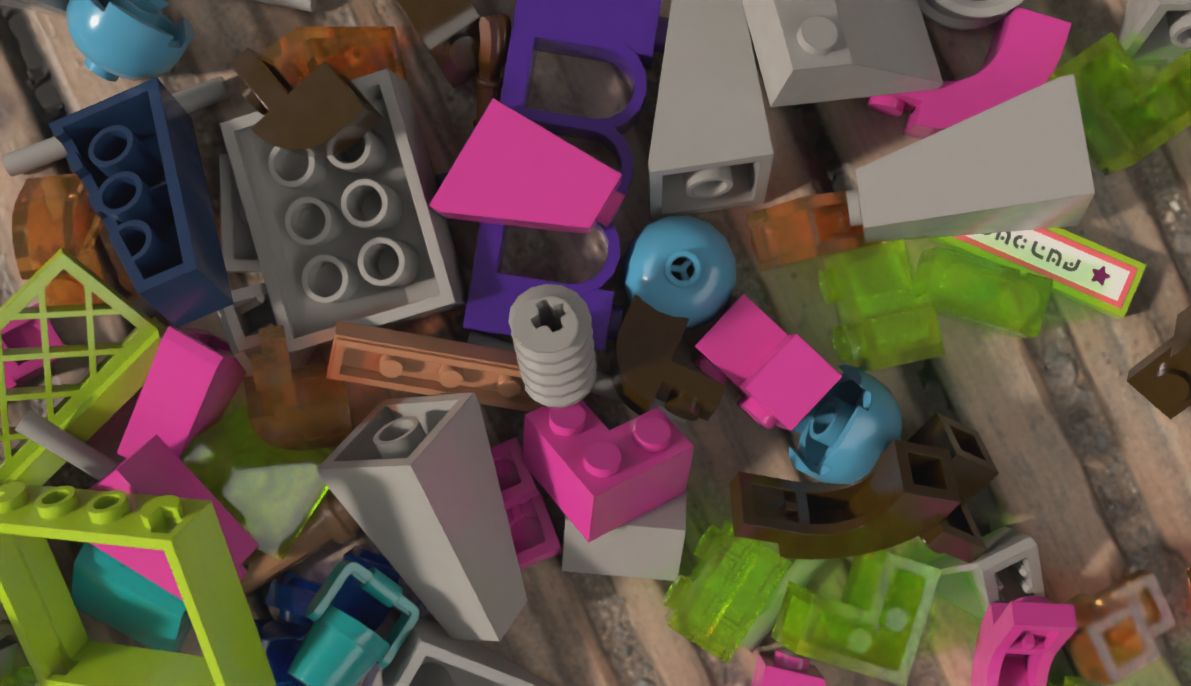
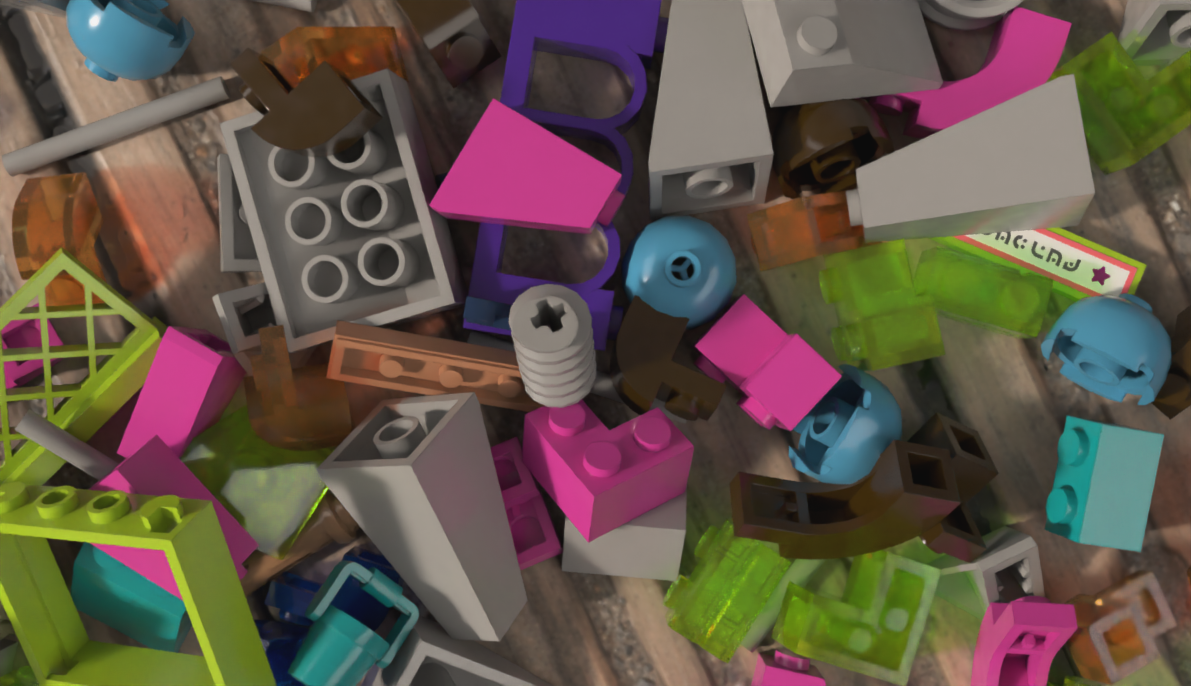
(153, 196): dark blue wedge -> none
(487, 313): none -> dark blue tile
(494, 46): reddish brown piece -> none
(826, 144): none -> dark brown cylinder
(1103, 483): none -> teal brick
(1111, 347): none -> dark azure cylinder

